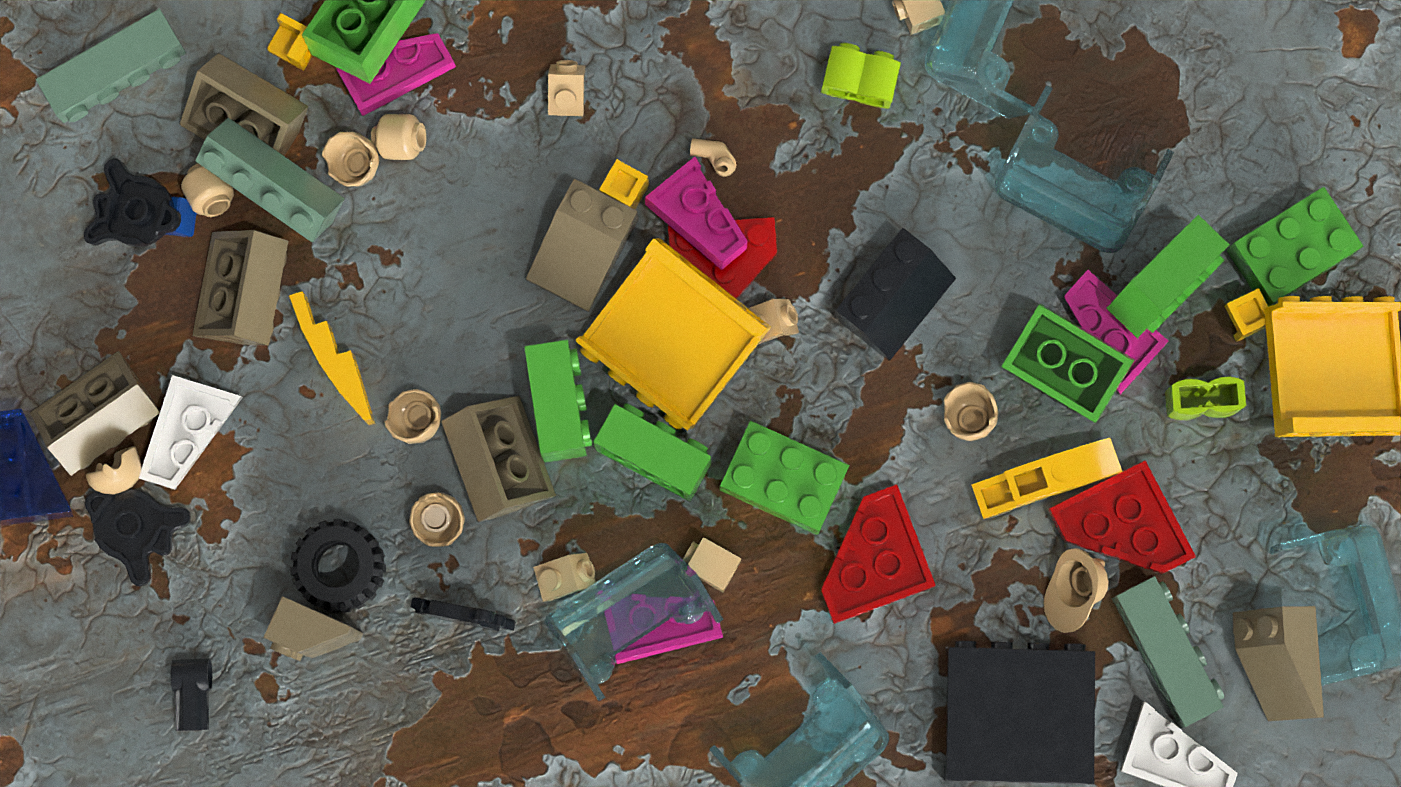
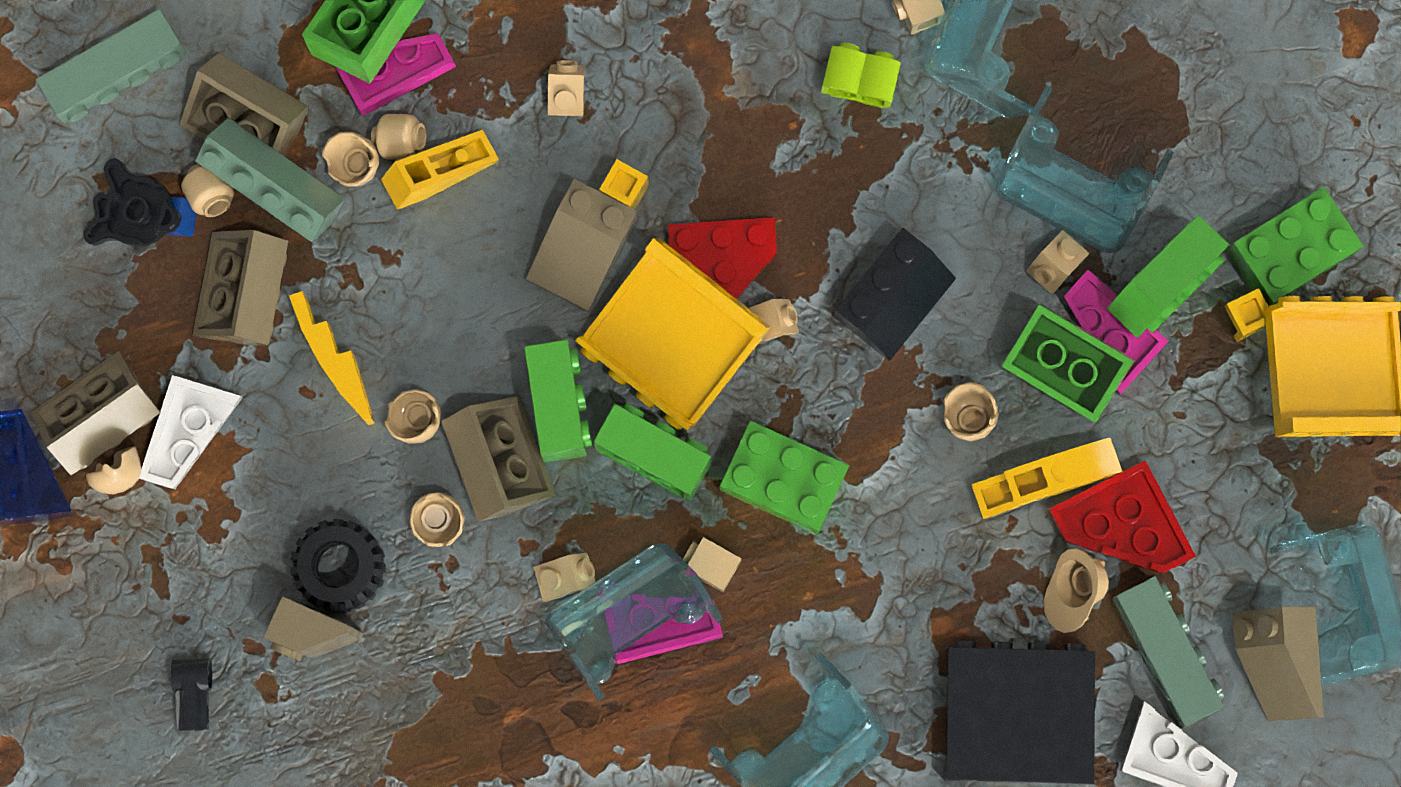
(133, 527): black tile -> none
(289, 43): yellow panel -> none
(437, 168): none -> yellow slope
(462, 614): black tile -> none
(695, 212): dark pink wing -> none
(717, 153): tan arm -> none
(877, 559): red plate -> none
(1057, 262): none -> tan bracket
(1195, 397): lime brick -> none

